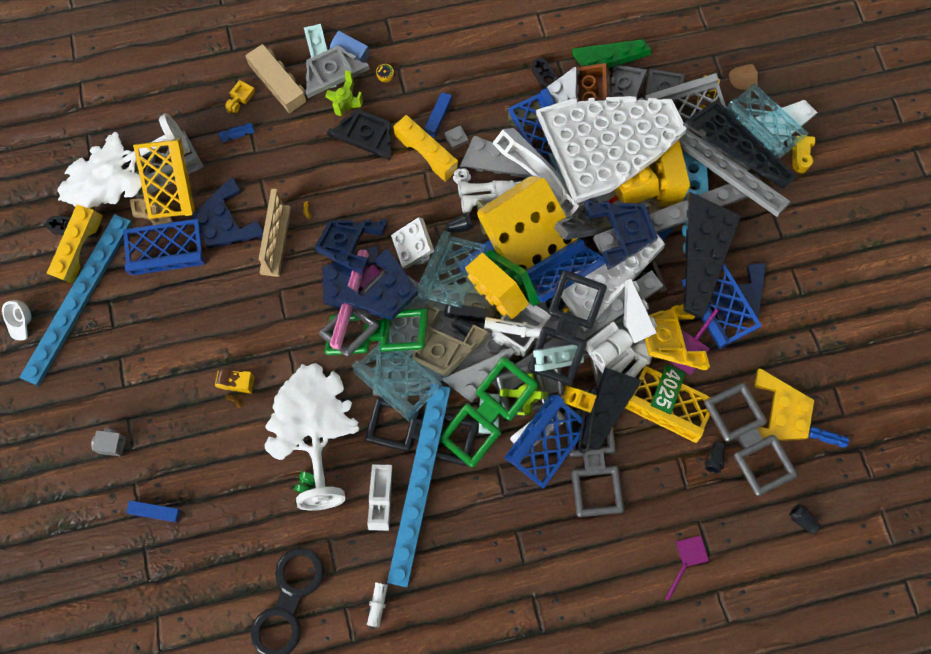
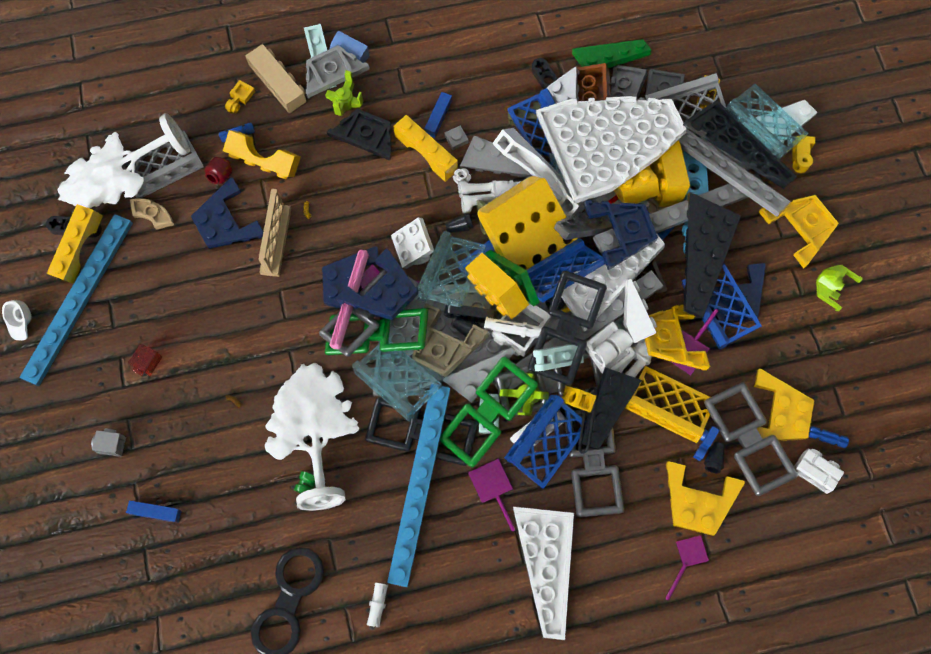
(144, 360): none -> clear red brick
(163, 262): blue fence -> none
(180, 173): yellow fence -> none
(218, 170): none -> dark red head
(235, 381): yellow leg -> none
(241, 146): none -> yellow arch
(342, 238): dark blue wing -> none
(380, 497): white slope -> none
(385, 73): tile -> none
(491, 482): none -> magenta piece
(547, 554): none -> white wing
(668, 389): green sticker -> none
(699, 509): none -> yellow wing
(707, 439): none -> blue plate
(744, 77): medium nougat brick -> none
(804, 518): black cone -> none
(810, 220): none -> yellow wing
(818, 470): none -> white brick
(830, 281): none -> lime piece

